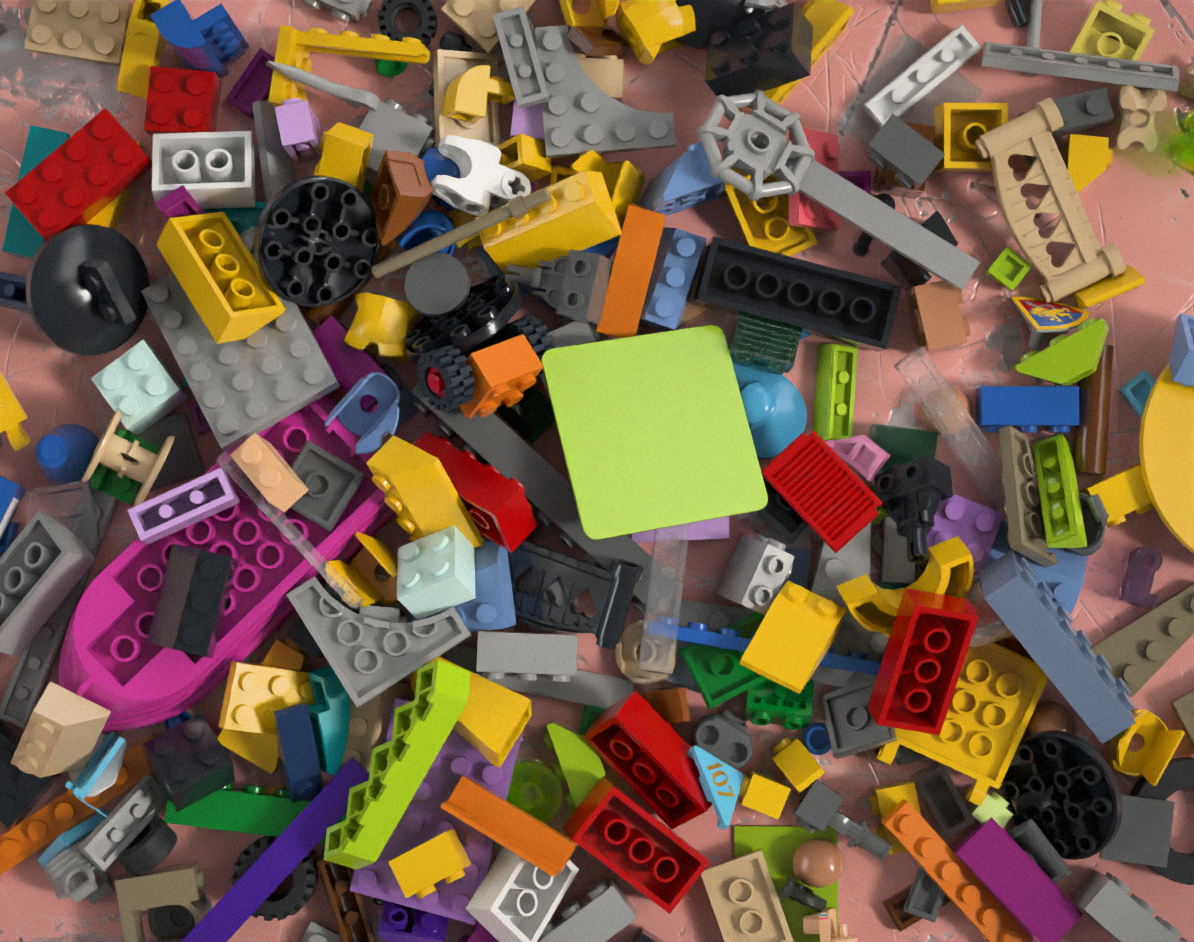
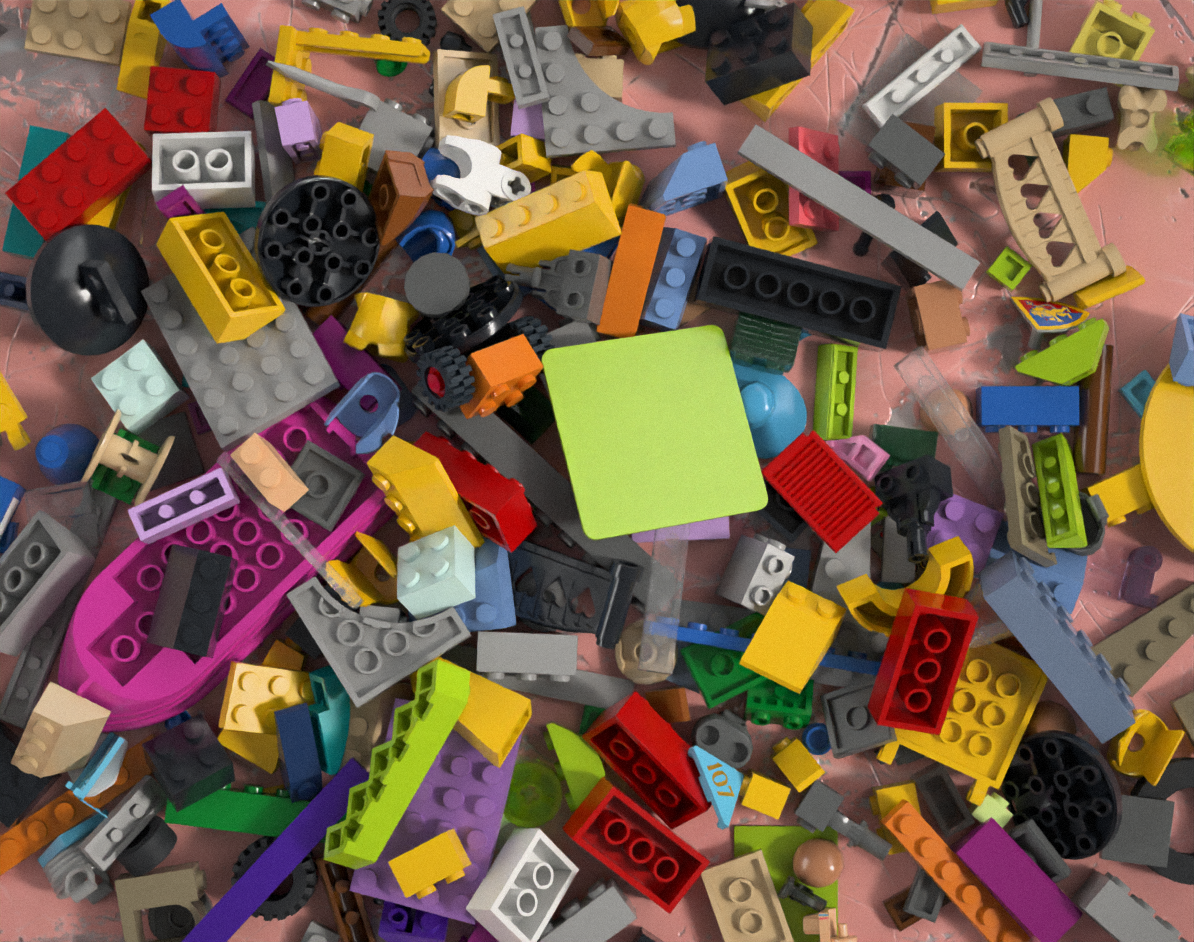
(510, 826): orange panel -> none
(516, 208): dark tan bar -> none
(743, 154): light grey plate -> none

